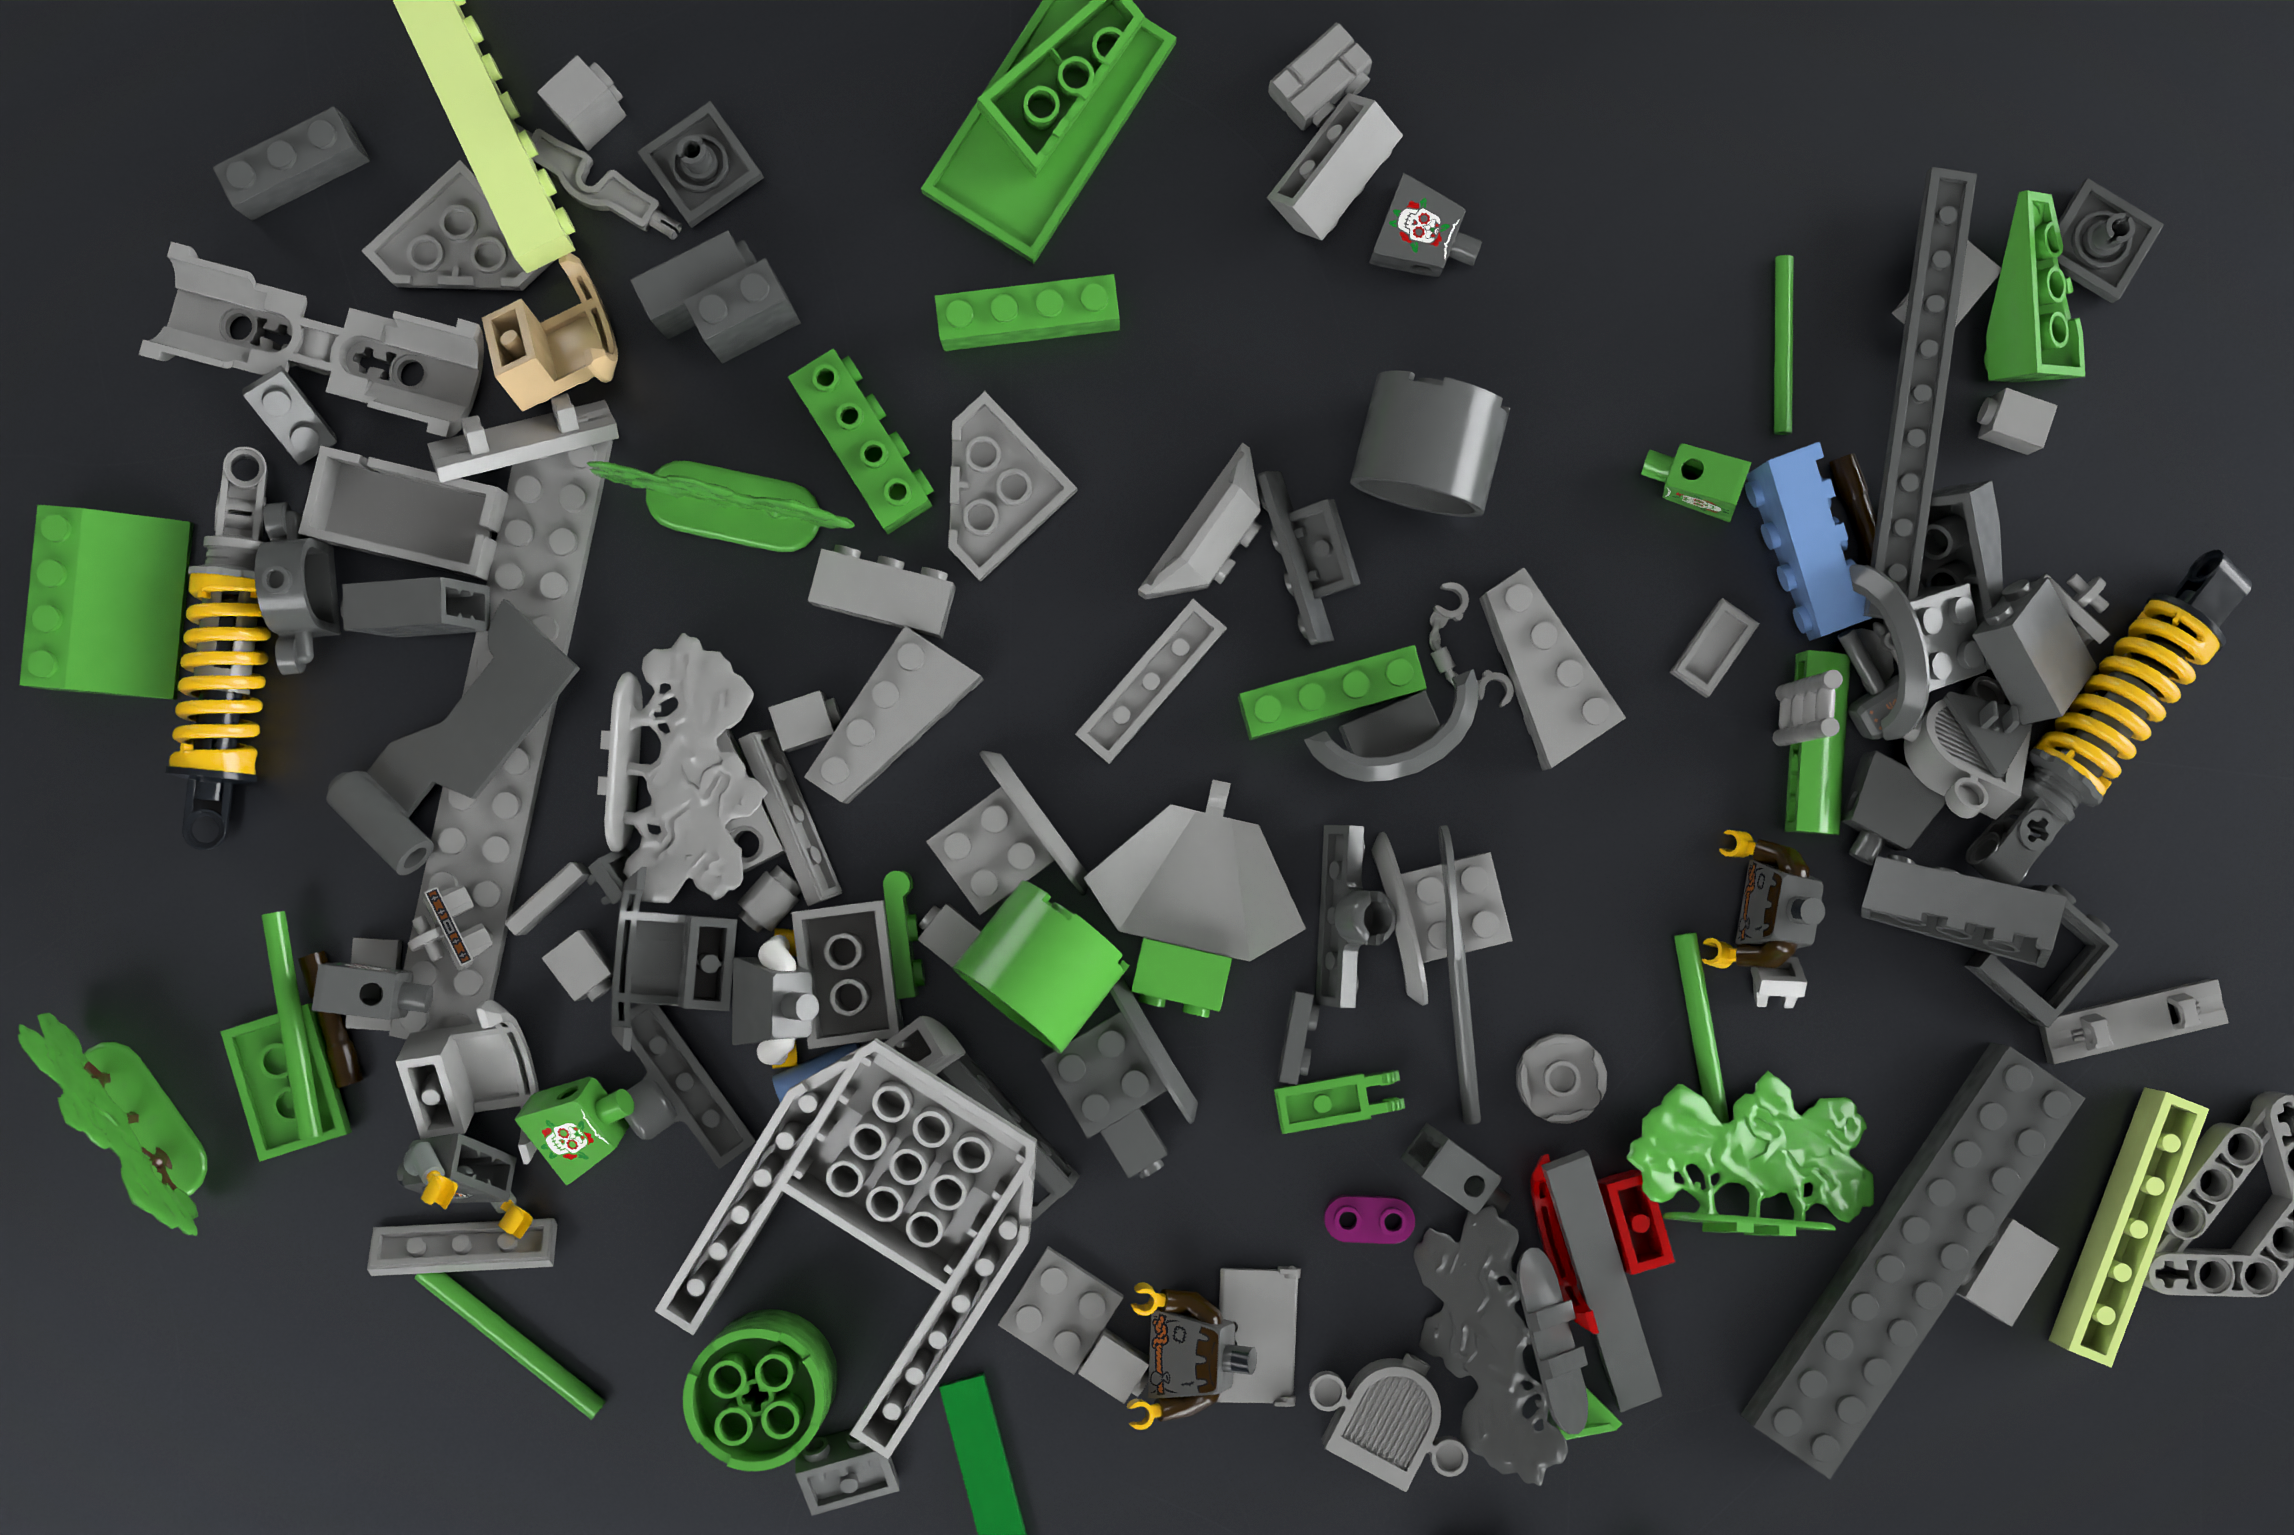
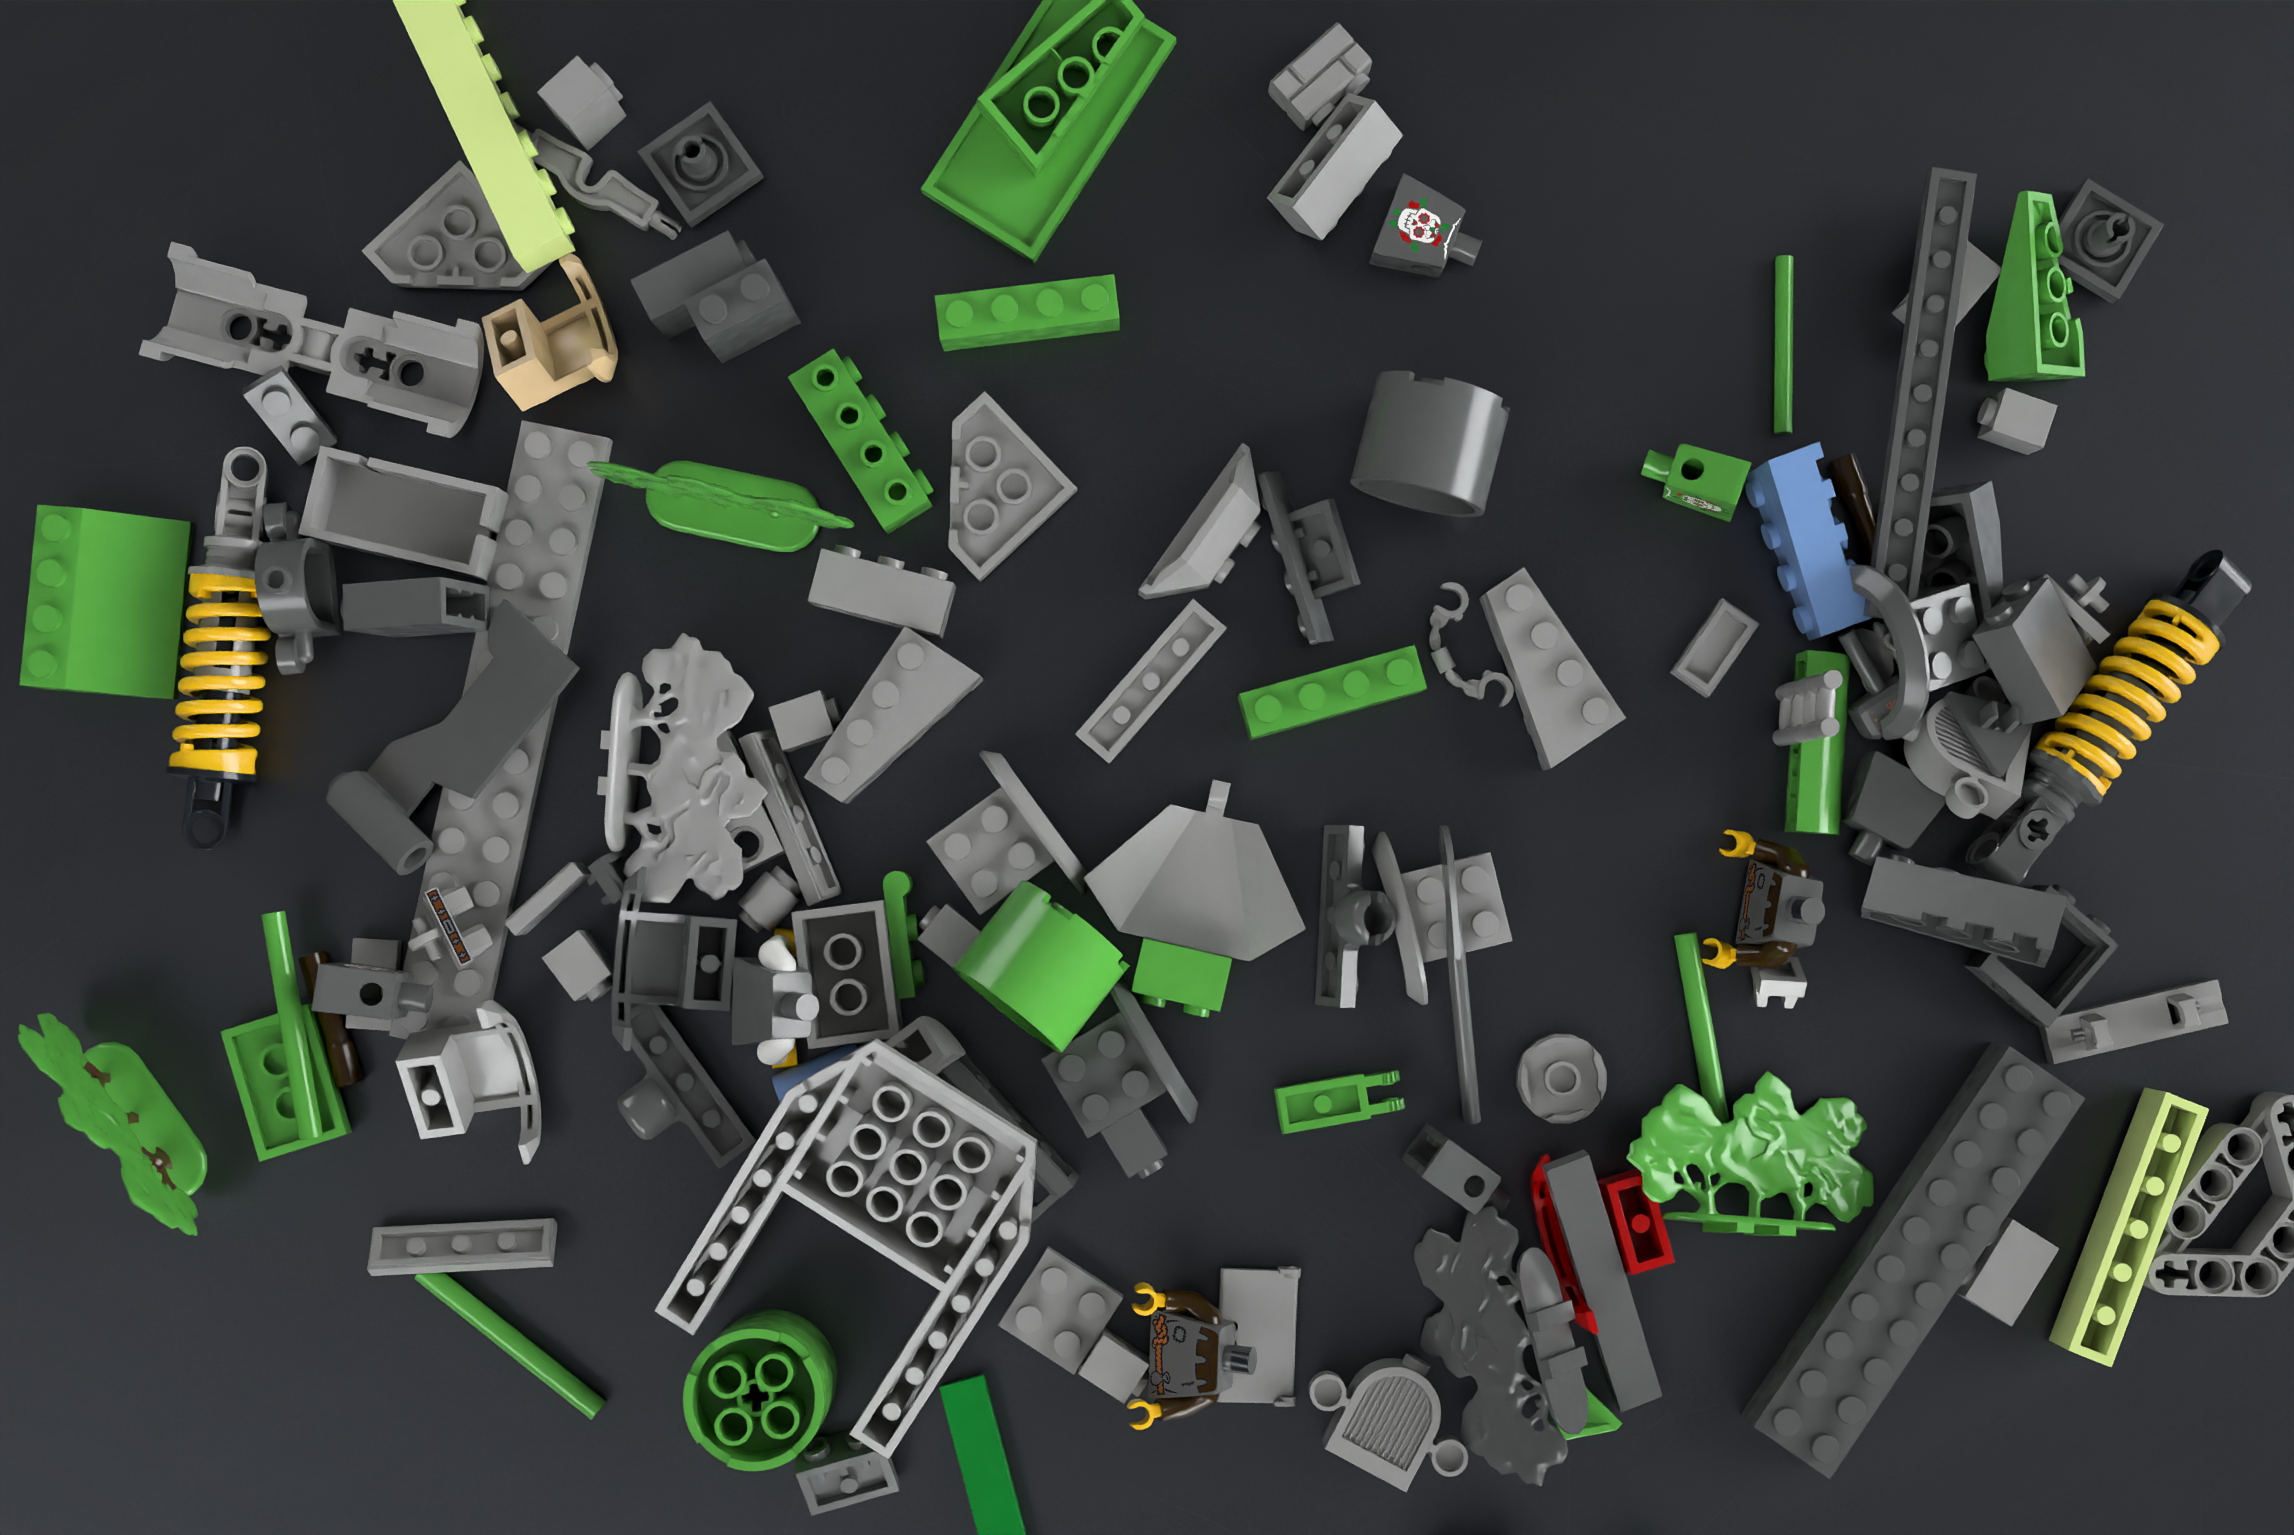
(291, 163): dark grey brick -> none
(464, 1171): torso -> none
(522, 440): light grey hinge -> none
(575, 1124): bright green torso -> none
(1294, 1057): dark grey plate -> none
(1370, 1218): magenta plate -> none
(1398, 737): dark grey piece -> none

